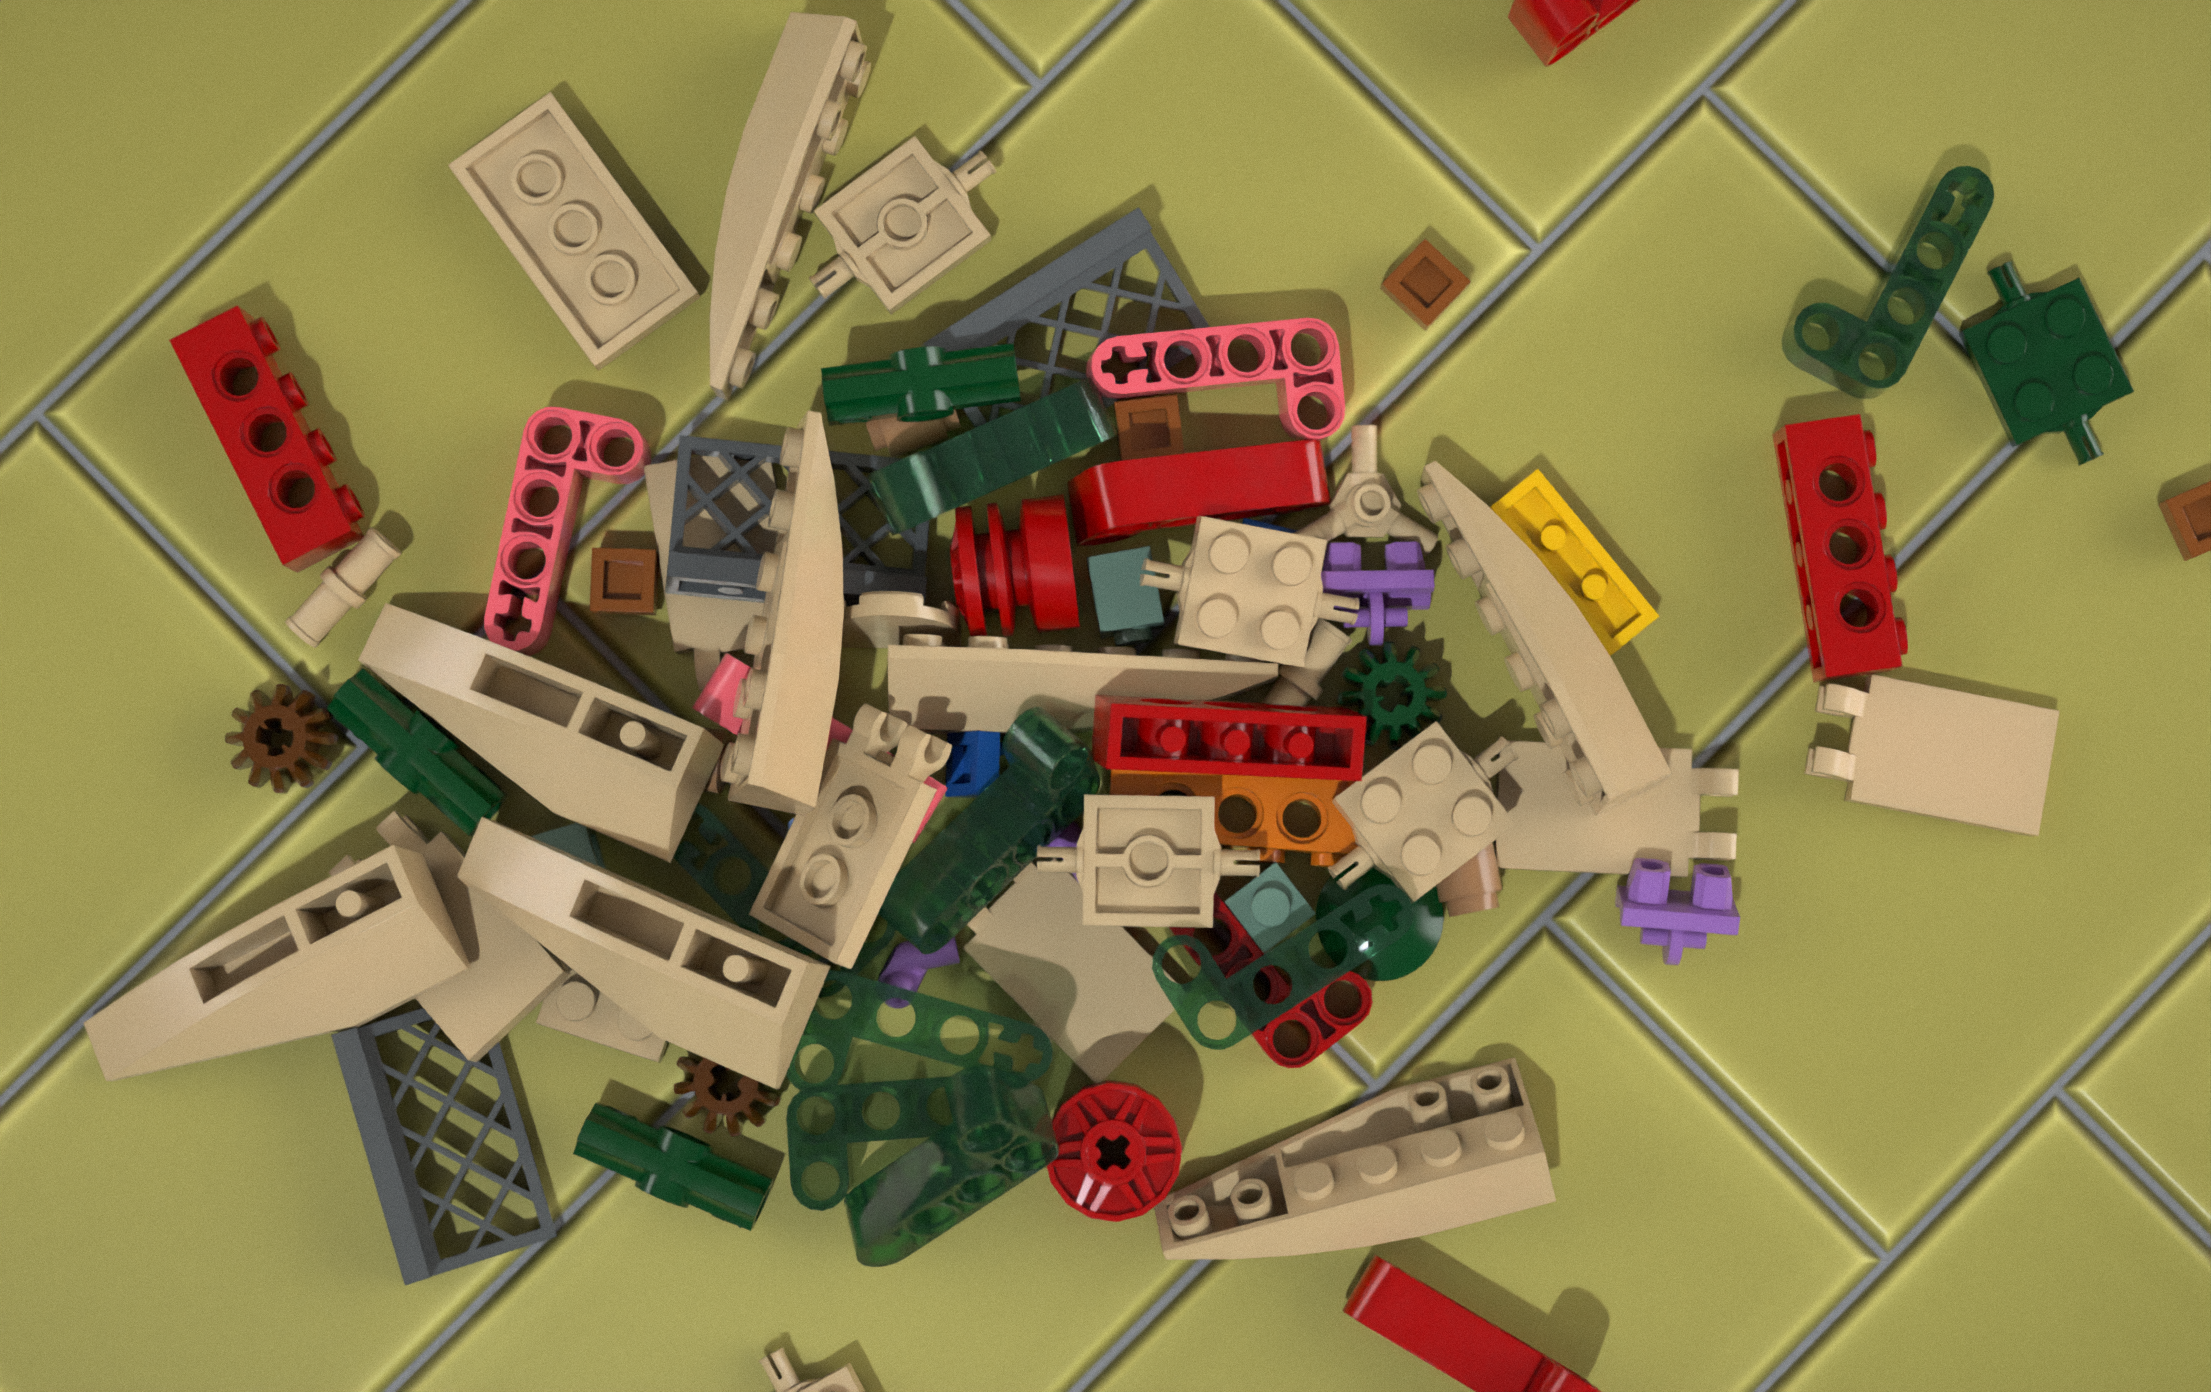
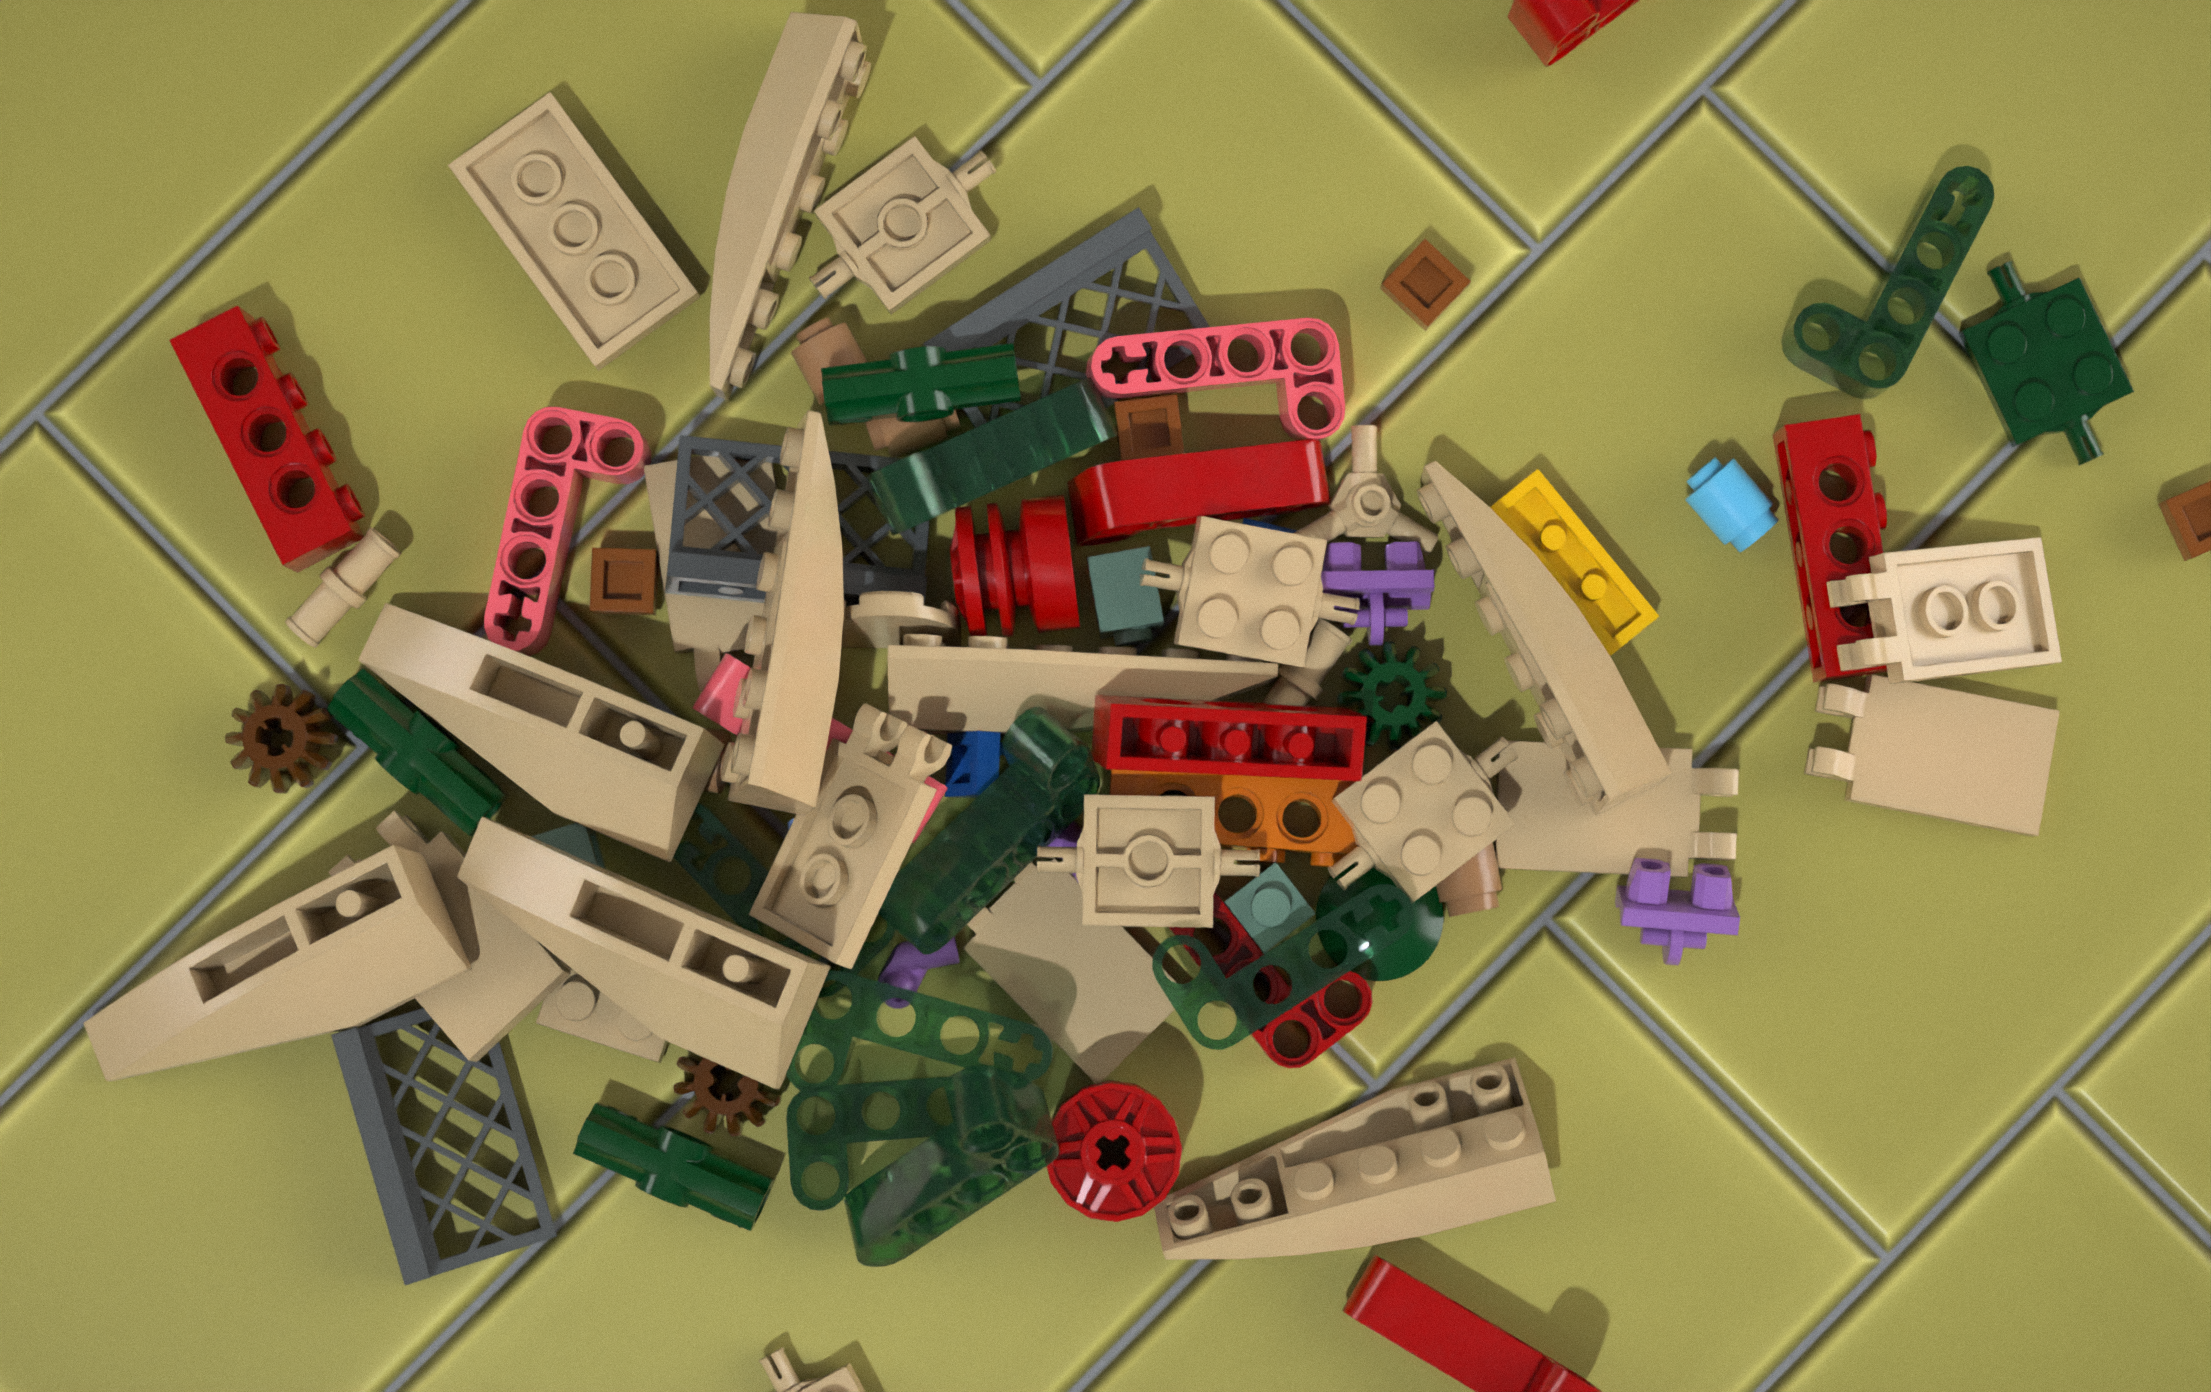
(825, 347): none -> medium nougat brick
(1730, 503): none -> medium azure brick
(1953, 611): none -> tan tile

